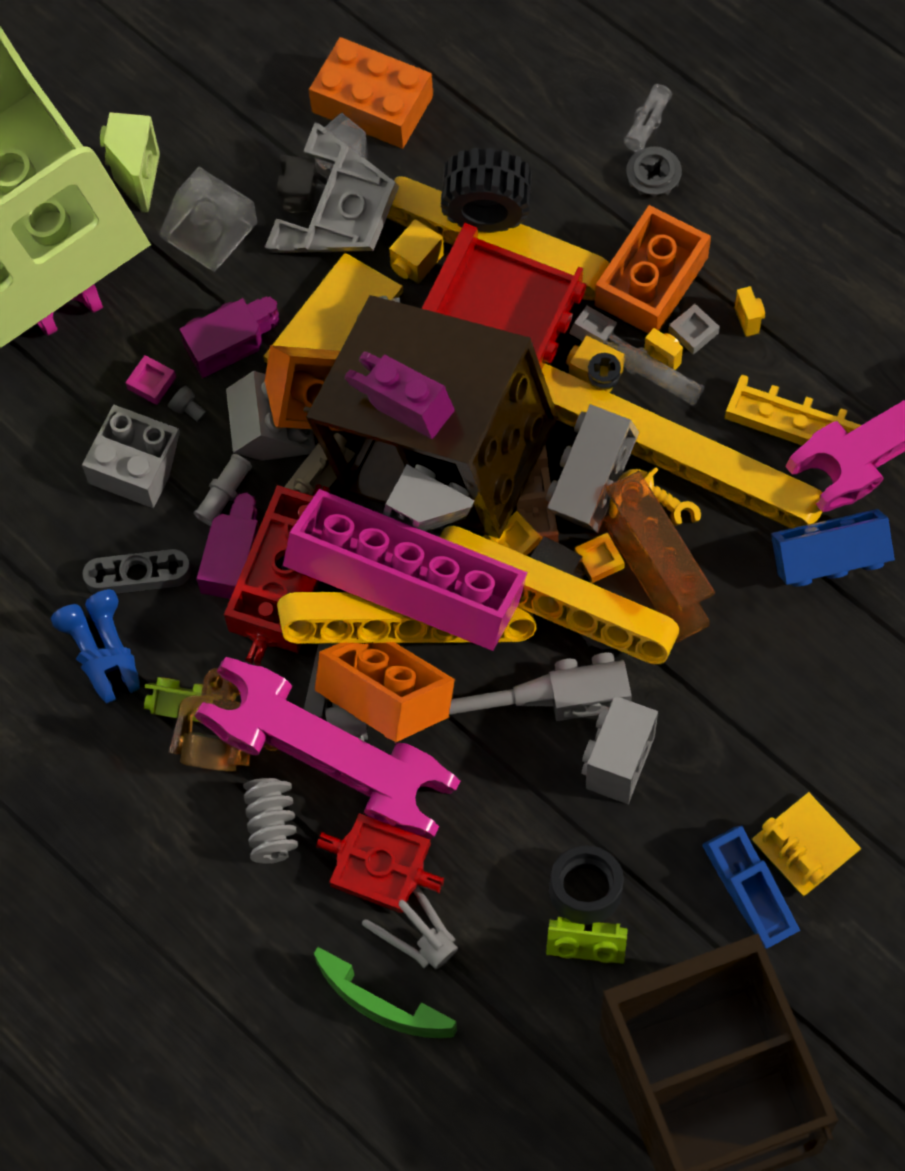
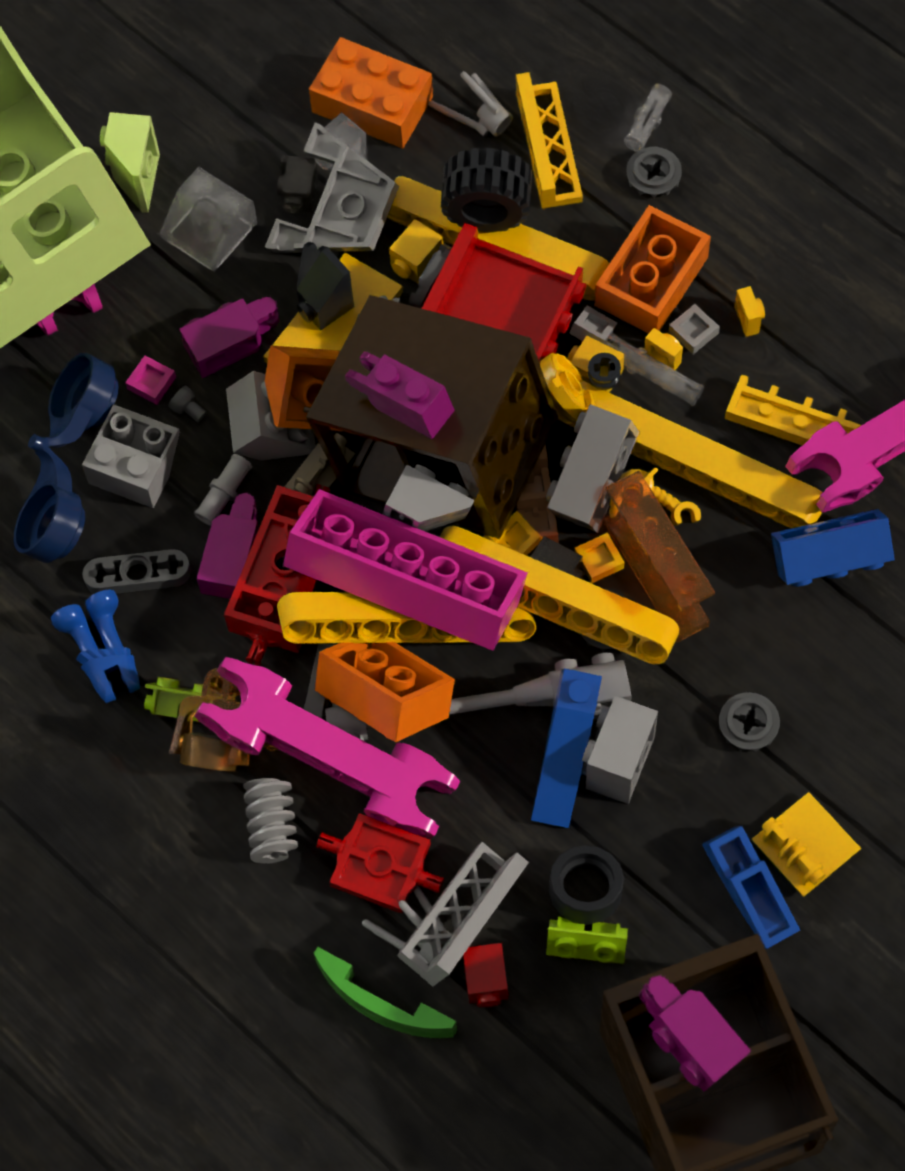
(53, 513): none -> dark blue piece
(323, 286): none -> black slope
(429, 276): none -> dark grey tile
(475, 915): none -> light grey fence
(485, 975): none -> red brick
(492, 114): none -> light grey plant
(533, 118): none -> yellow fence
(565, 385): none -> yellow tile
(565, 747): none -> blue slope
(692, 1032): none -> magenta hinge
(739, 708): none -> dark grey gear

